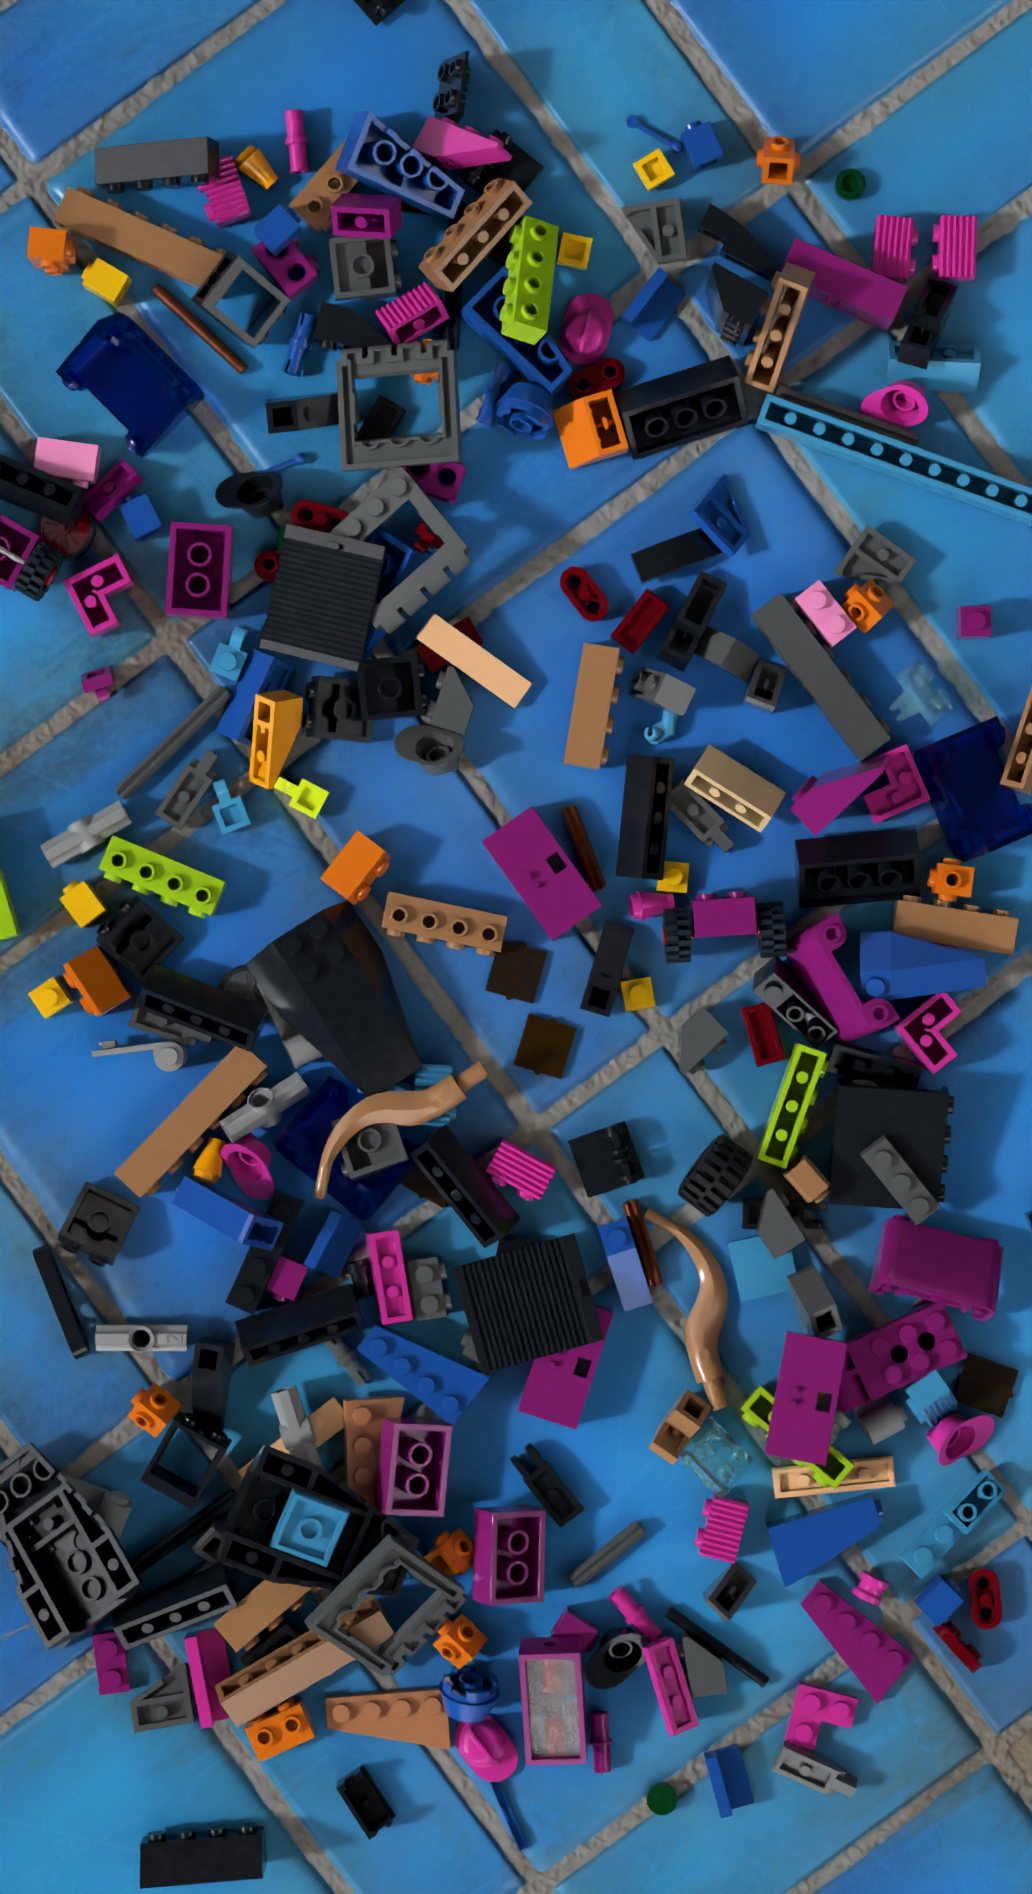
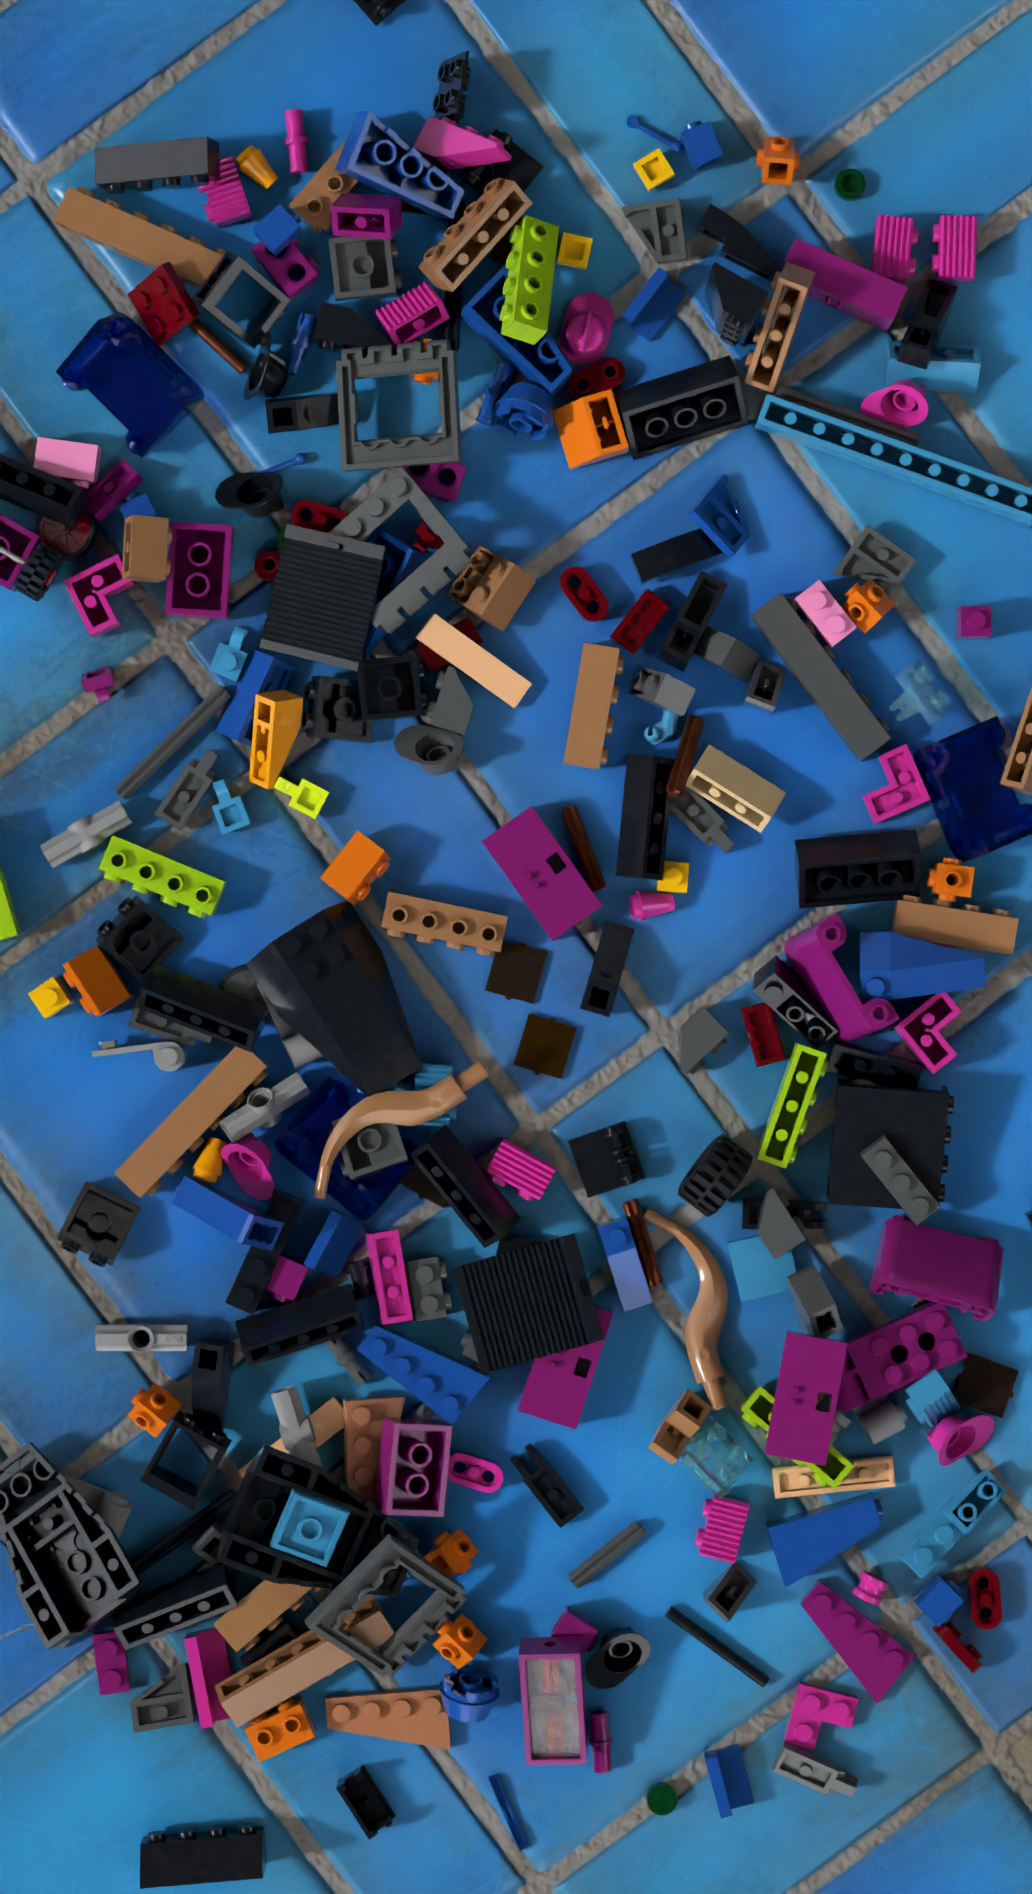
(51, 250): orange brick -> none
(61, 1302): black beam -> none
(82, 903): yellow brick -> none
(105, 281): yellow brick -> none
(146, 548): none -> medium nougat brick
(163, 304): none -> dark red plate
(267, 374): none -> black piece
(381, 420): black tile -> none
(473, 1472): none -> dark pink plate
(486, 1749): dark pink piece -> none
(491, 588): none -> medium nougat slope
(509, 1555): magenta brick -> none
(634, 1613): dark pink pin -> none
(637, 994): yellow plate -> none
(670, 1685): dark pink panel -> none
(685, 756): none -> copper axle
(704, 1667): dark grey slope -> none
(724, 918): brick -> none
(807, 1179): medium nougat brick -> none
(828, 795): magenta slope -> none

